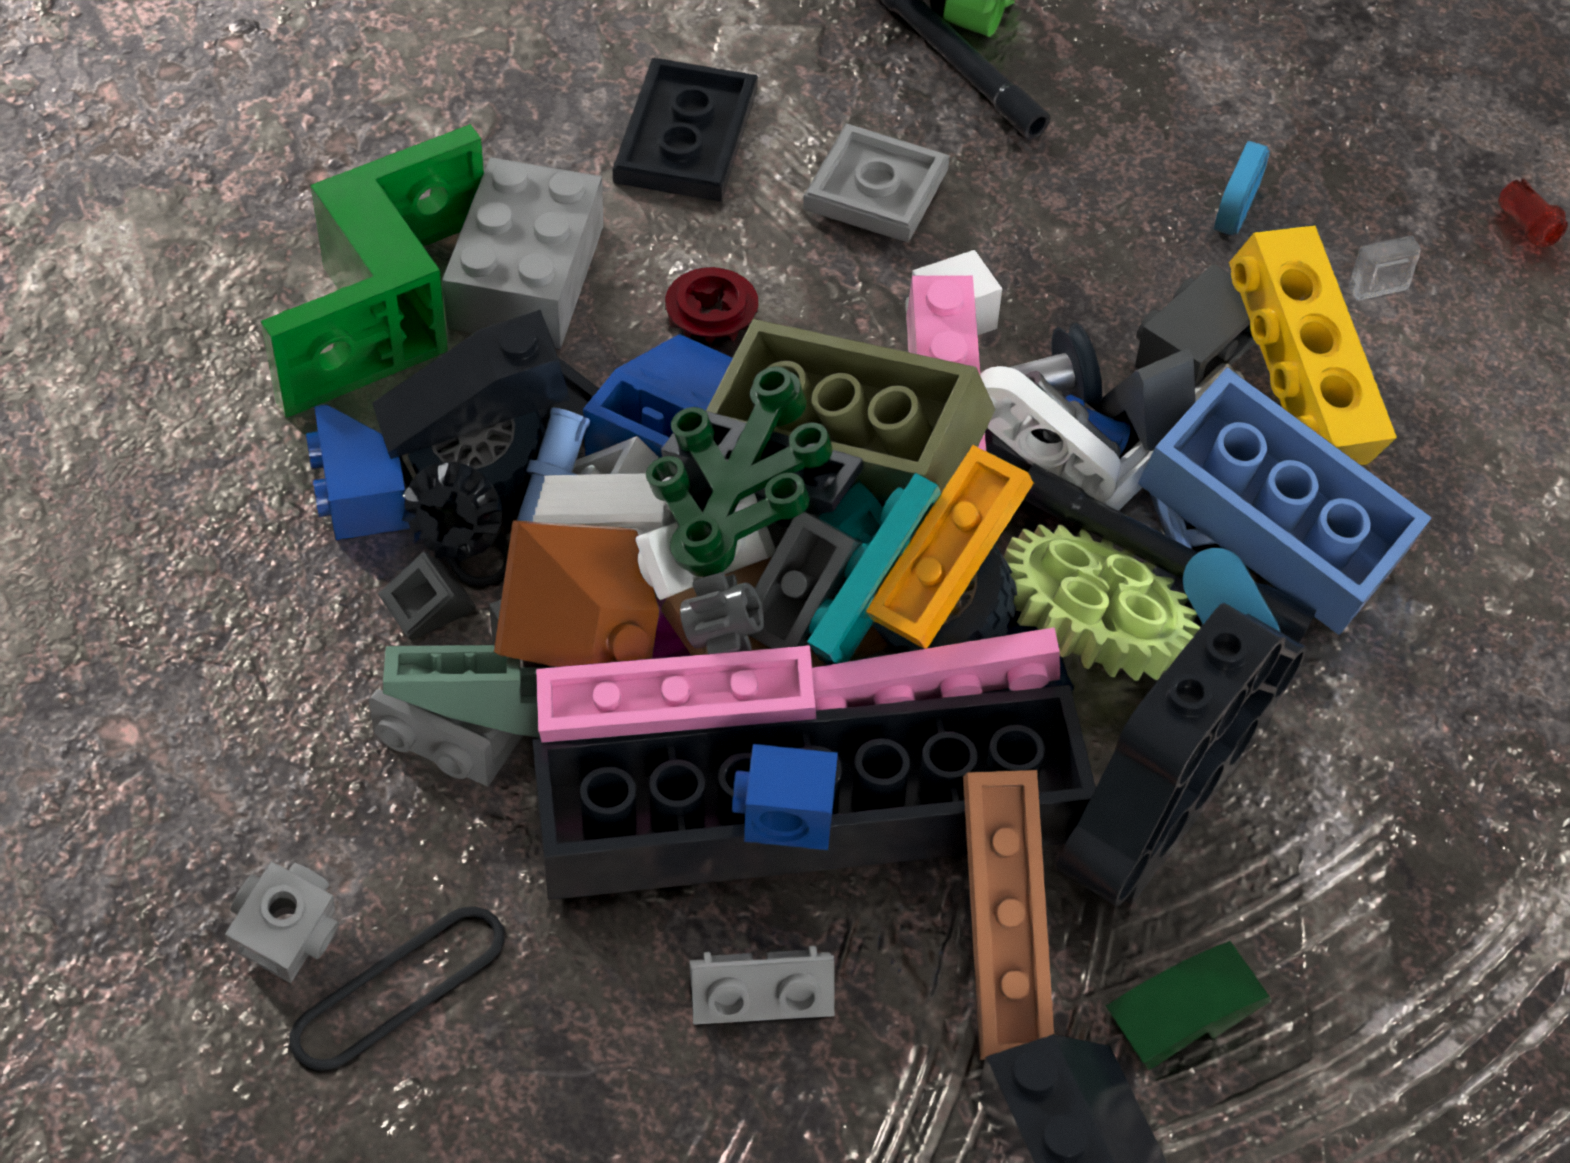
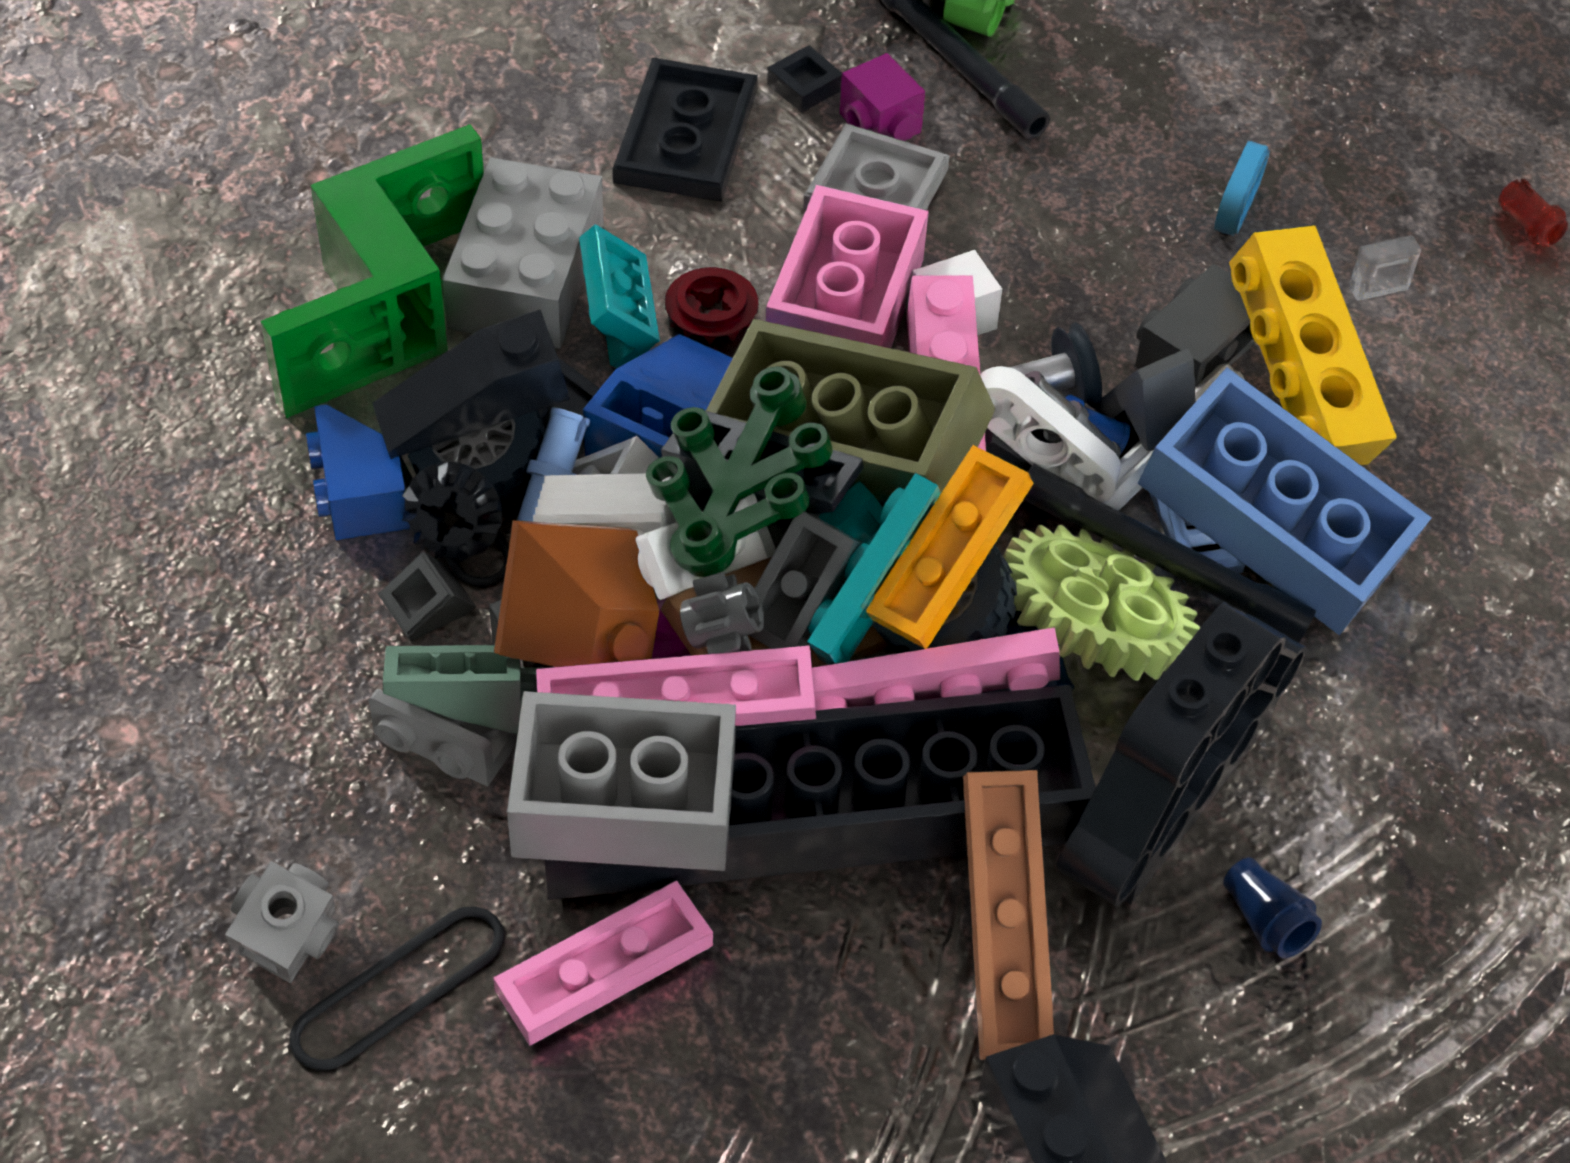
(603, 962): none -> bright pink plate
(619, 294): none -> teal bracket
(622, 781): none -> light grey brick
(767, 989): light grey hinge -> none
(787, 796): blue brick -> none
(804, 78): none -> black tile
(850, 267): none -> bright pink brick
(882, 99): none -> magenta brick
(1188, 1001): dark green slope -> none
(1222, 577): dark azure tile -> none
(1274, 910): none -> dark blue cone

